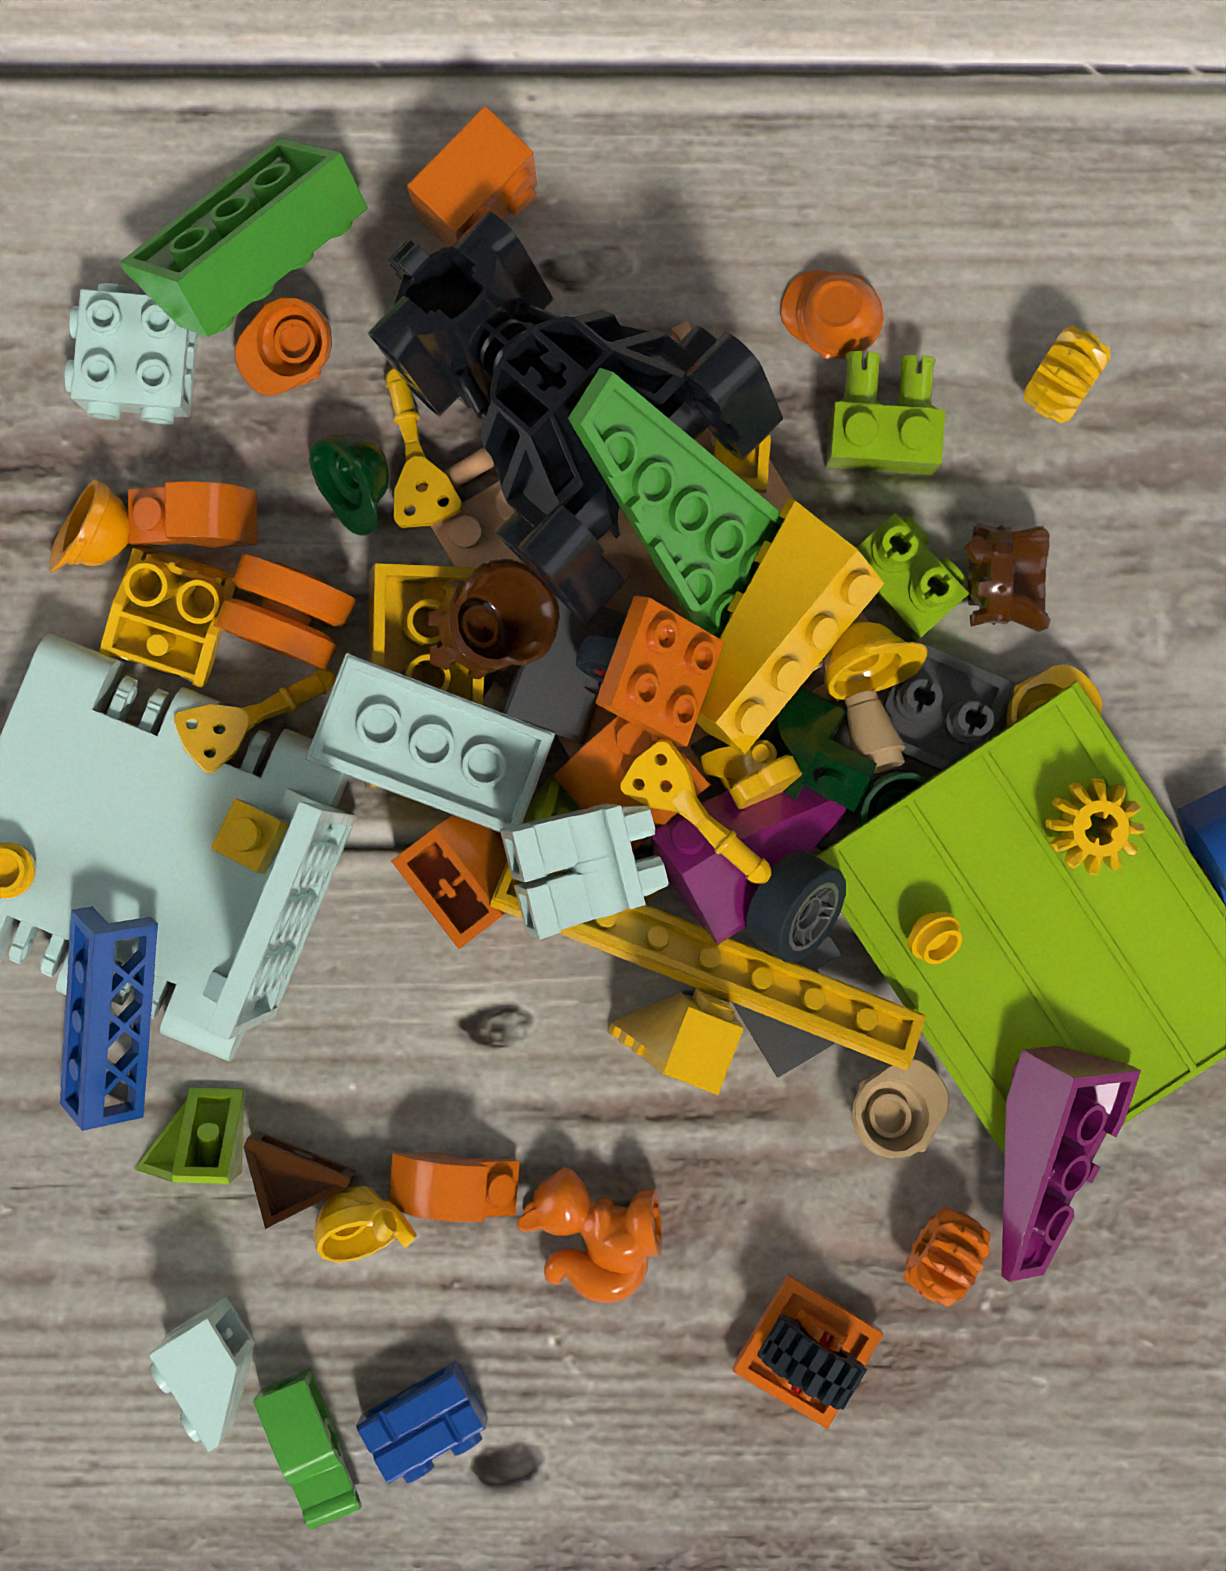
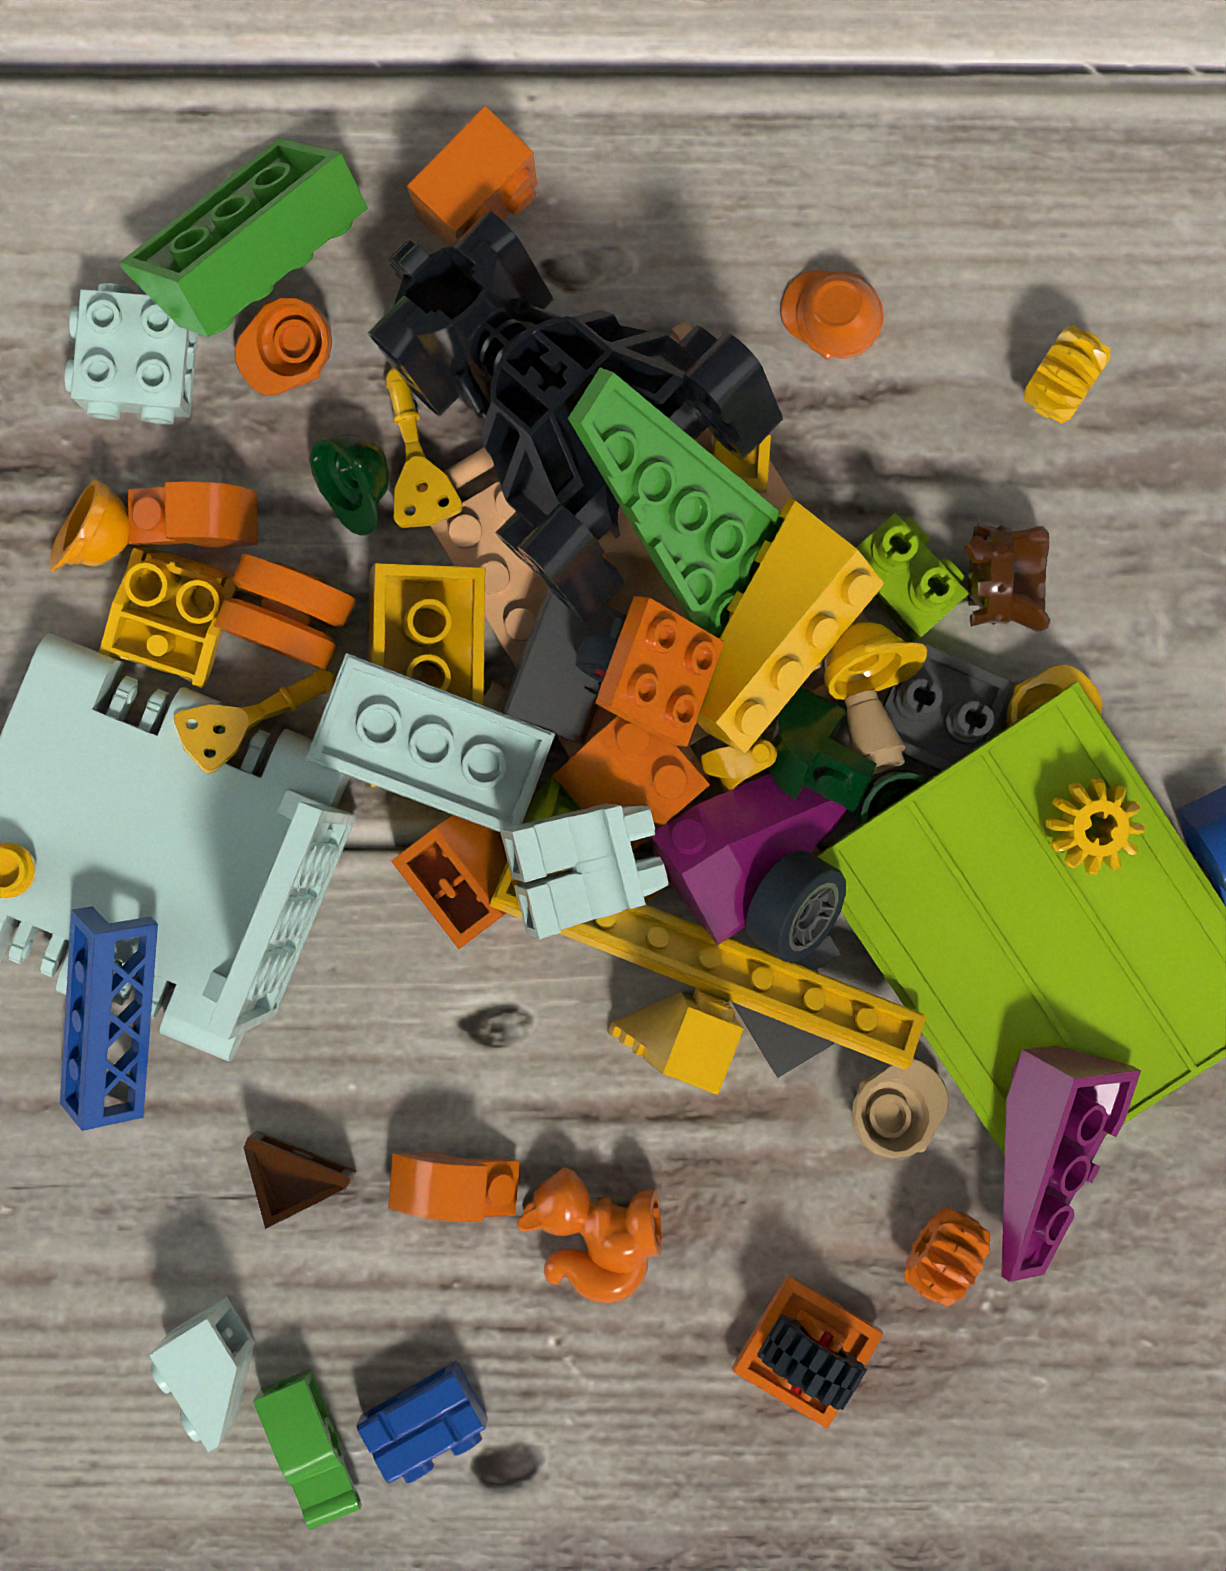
(201, 1139): lime slope -> none
(250, 836): yellow plate -> none
(358, 1225): yellow piece -> none
(494, 619): reddish brown hair -> none
(683, 799): yellow piece -> none
(765, 782): yellow tile -> none
(881, 436): lime brick -> none
(935, 937): yellow plate -> none

